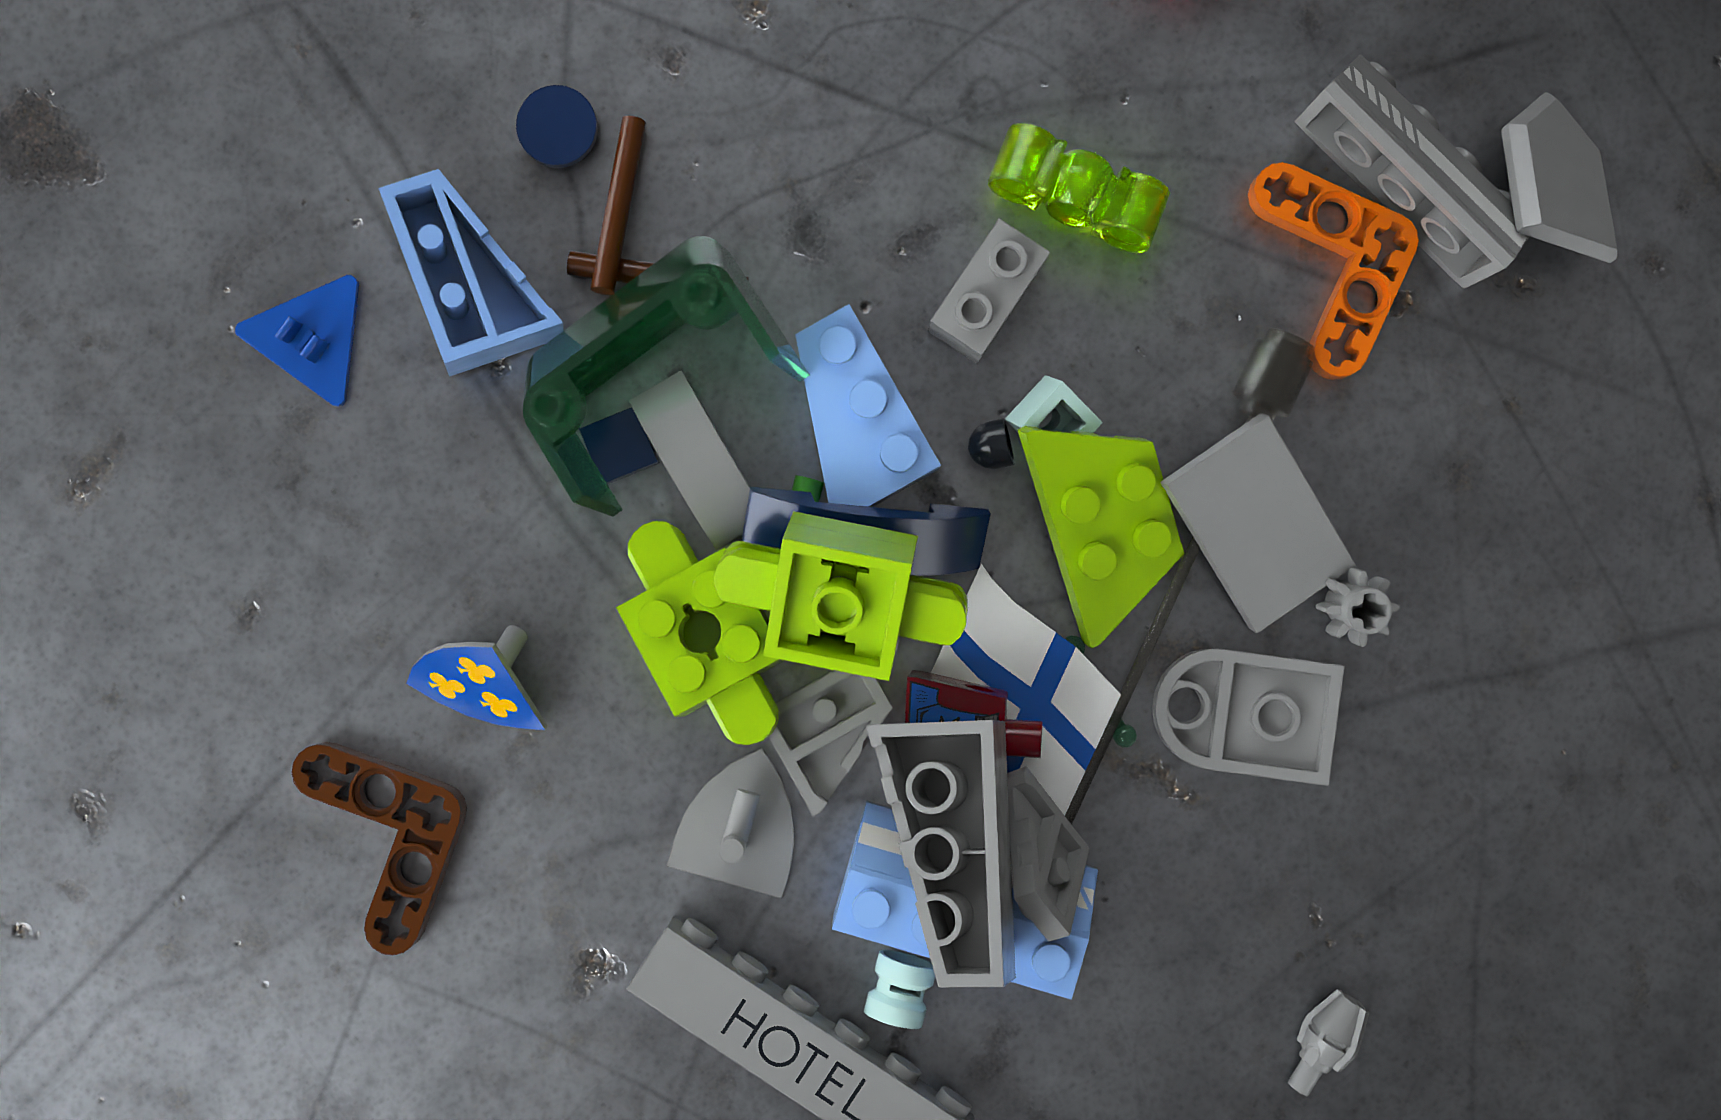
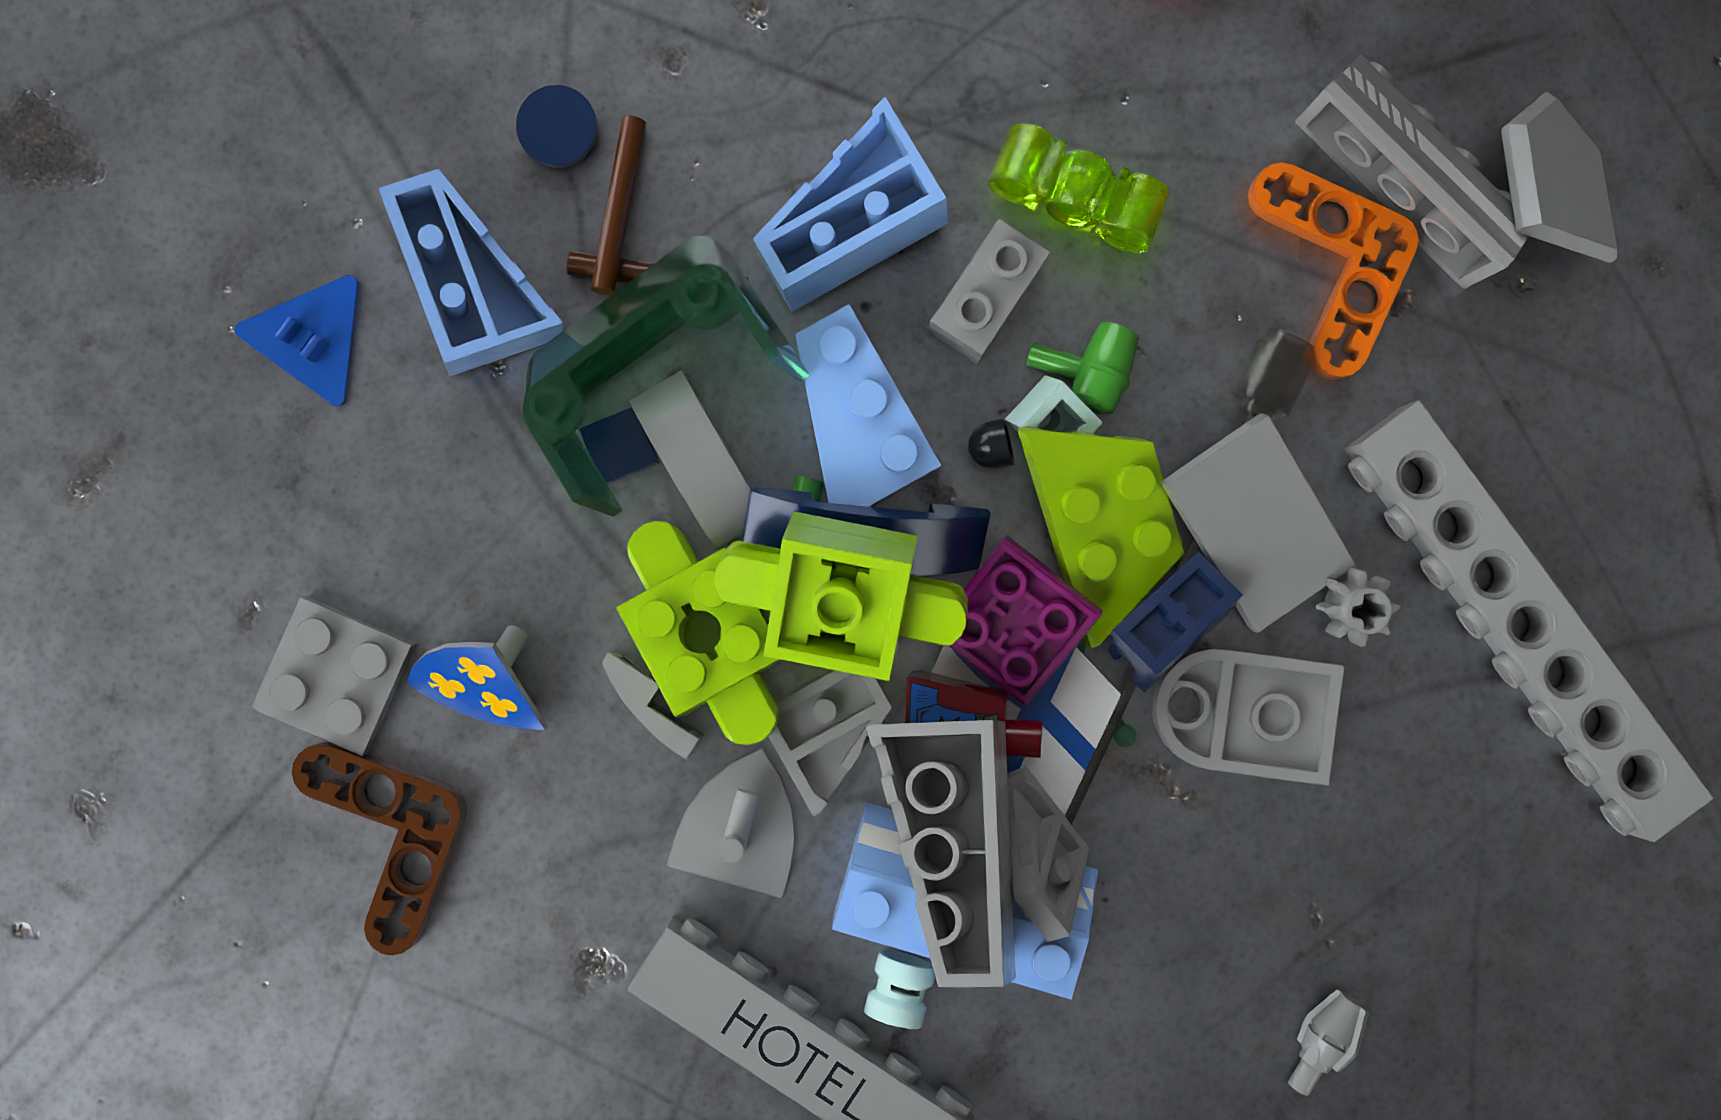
(333, 676): none -> light grey plate
(638, 692): none -> light grey slope
(853, 213): none -> light blue wedge
(1021, 621): none -> magenta tile
(1101, 371): none -> bright green piece
(1173, 620): none -> dark blue hinge
(1665, 785): none -> light grey brick

